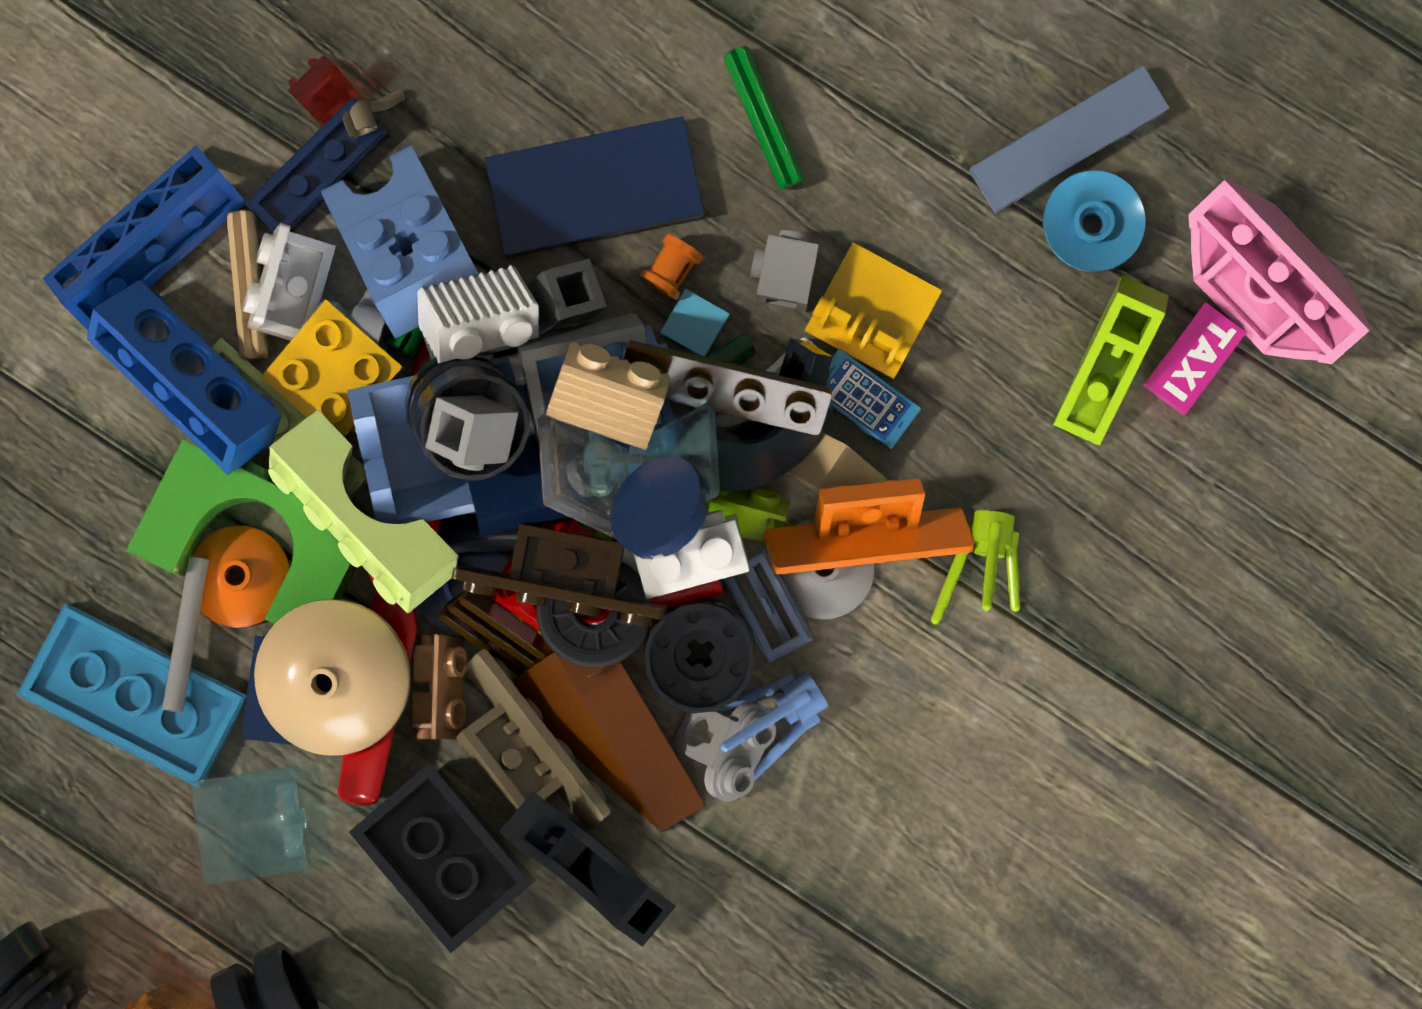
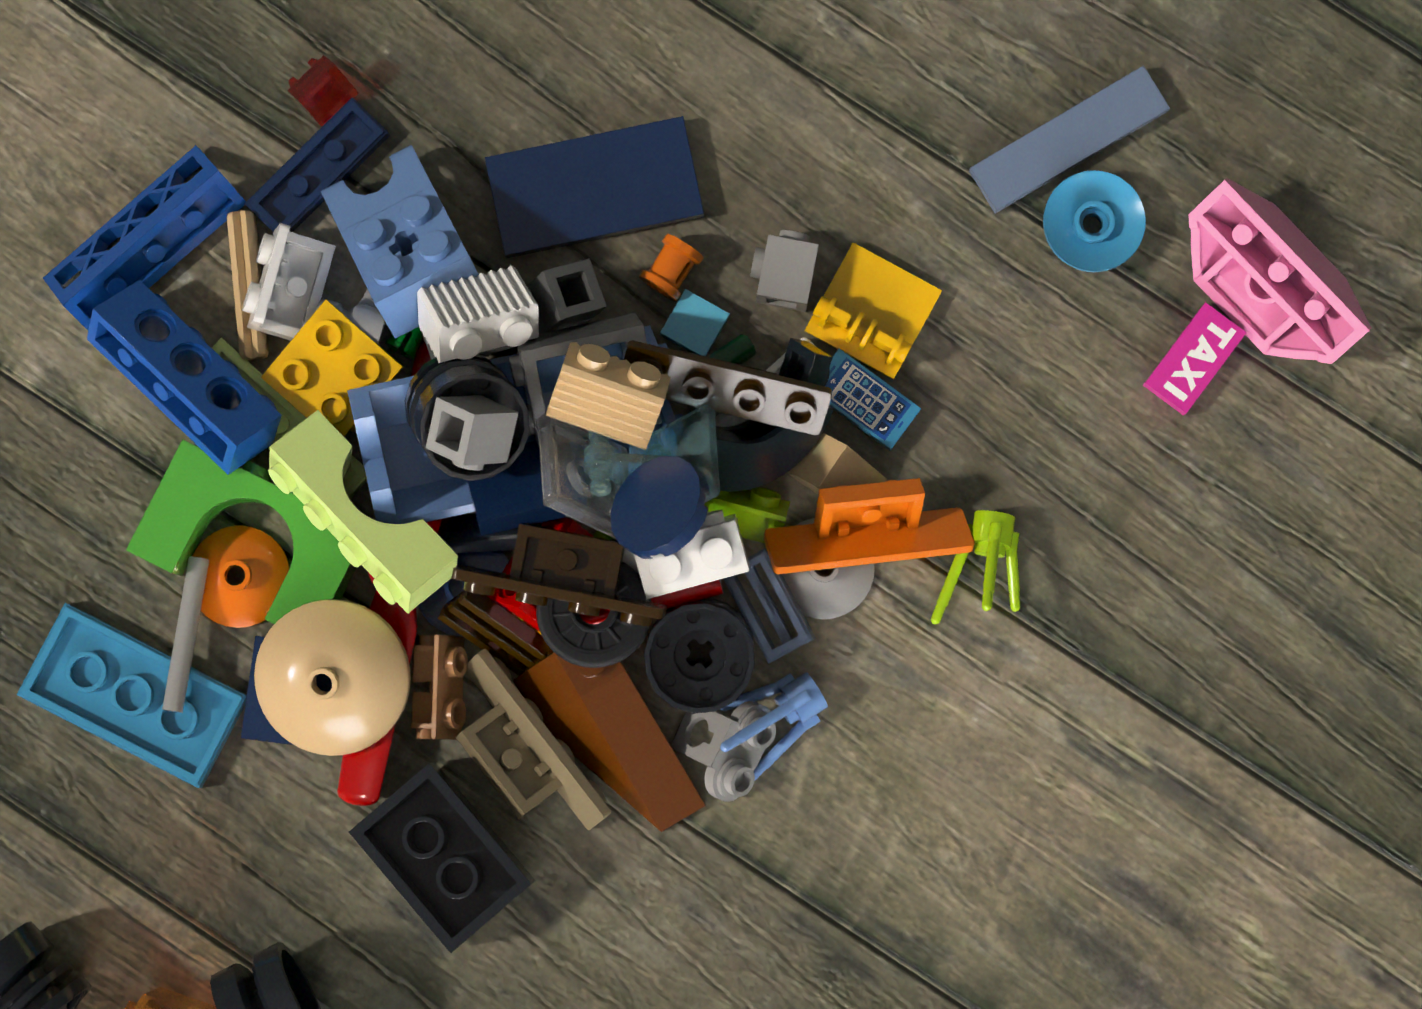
(249, 825): clear light blue plate -> none
(361, 120): dark tan hand -> none
(588, 867): black arch -> none
(763, 117): green axle -> none
(1111, 359): lime slope -> none

